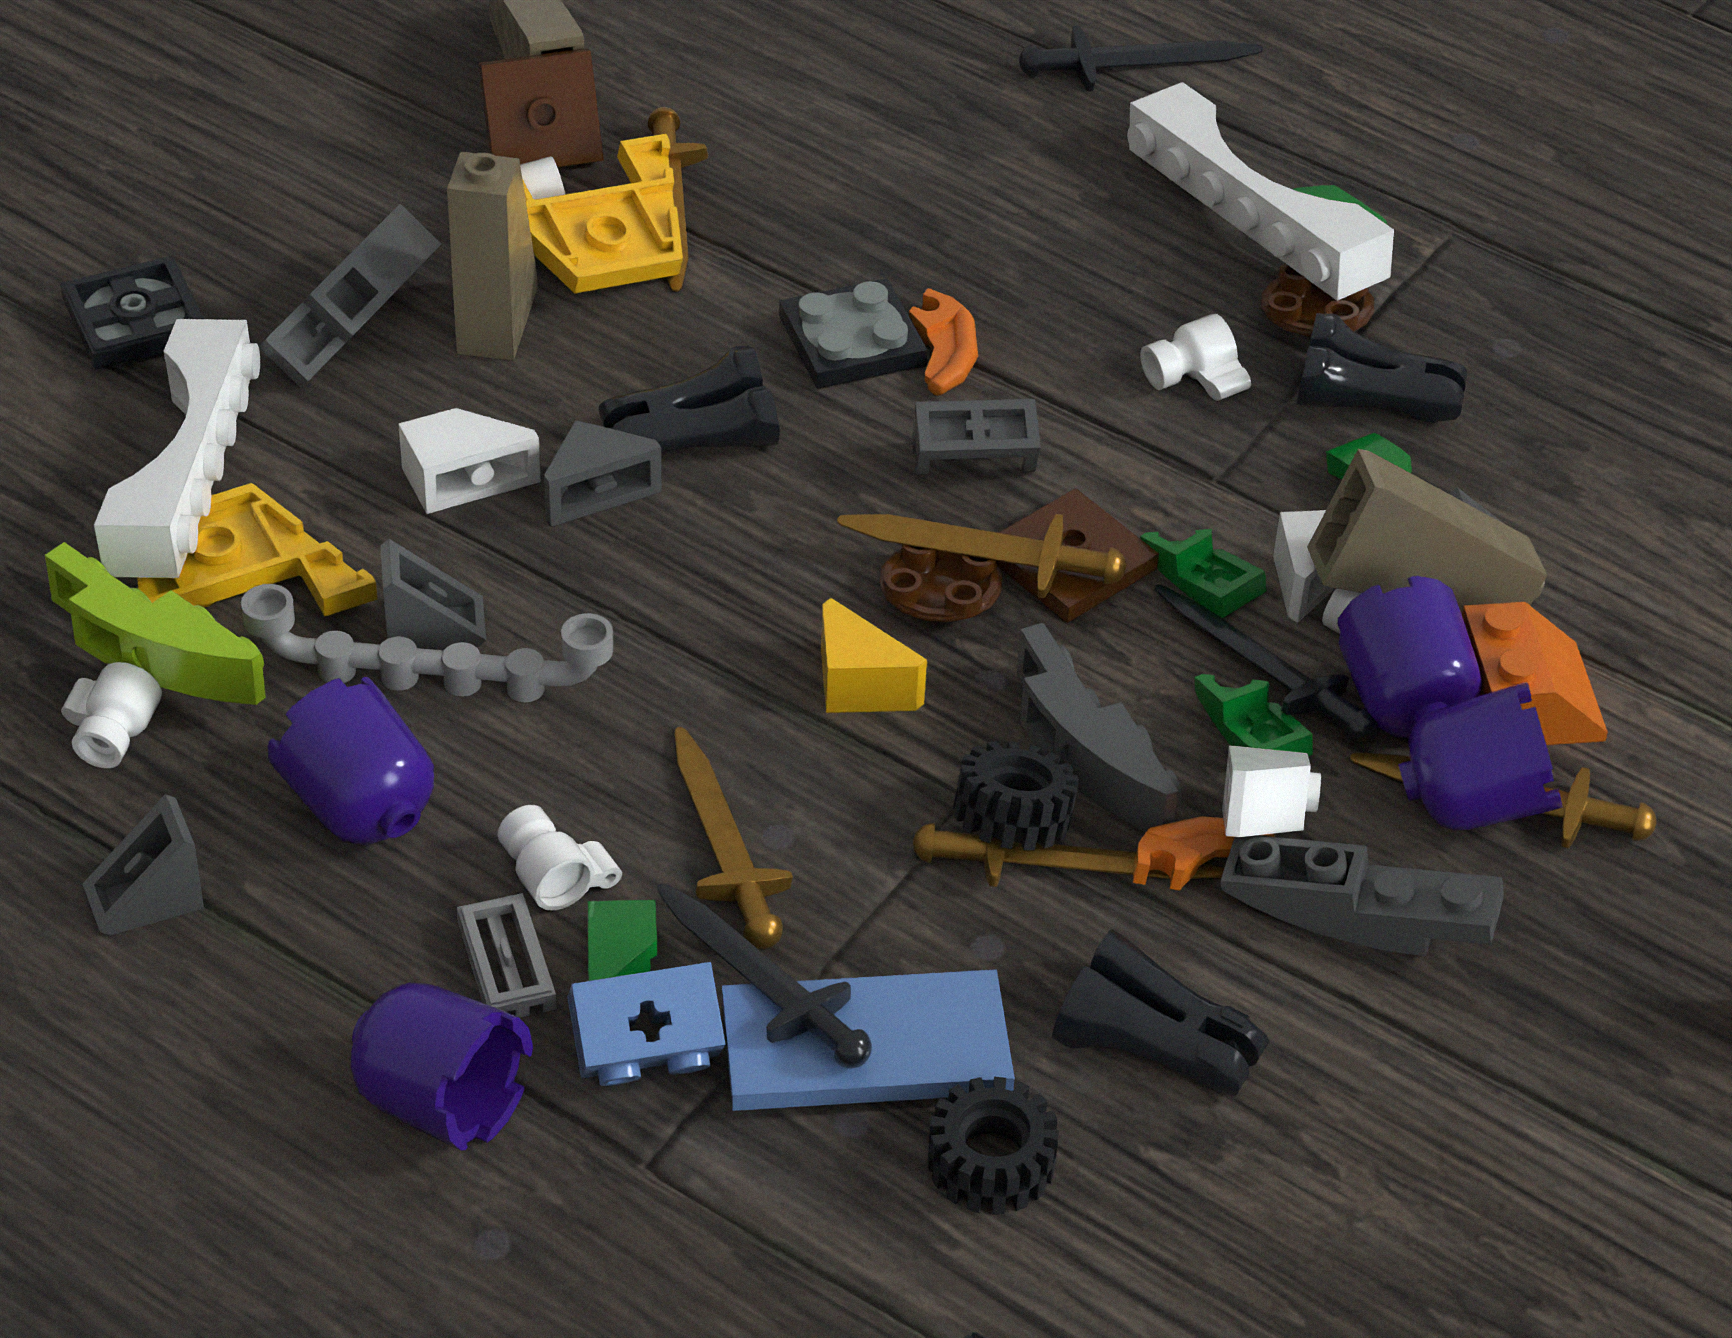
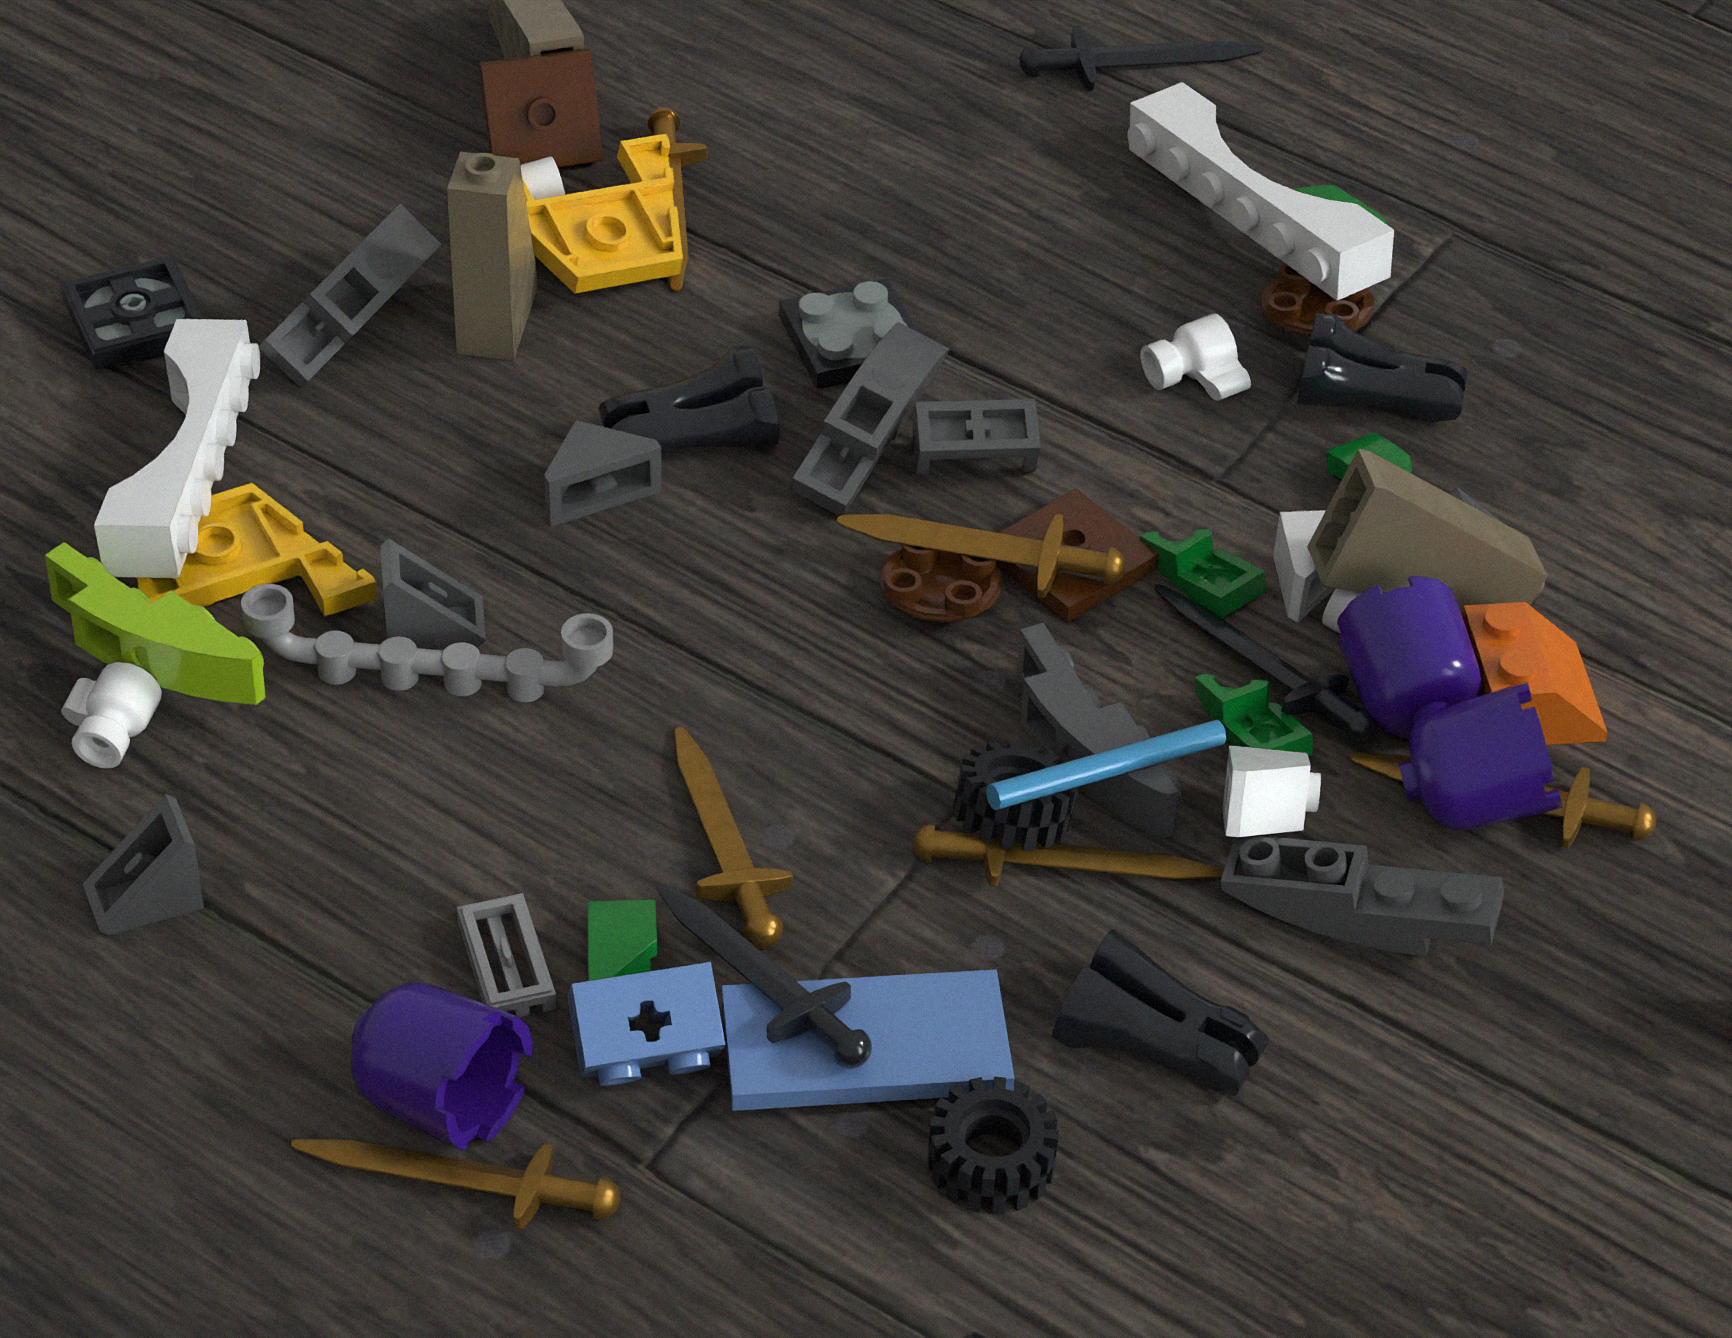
(354, 762): dark purple cylinder -> none
(466, 457): white slope -> none
(528, 1186): none -> pearl gold sword
(551, 862): white piece -> none
(867, 666): yellow slope -> none
(868, 417): none -> dark grey slope
(950, 335): orange piece -> none
(1105, 764): none -> dark azure bar
(1181, 848): orange piece -> none

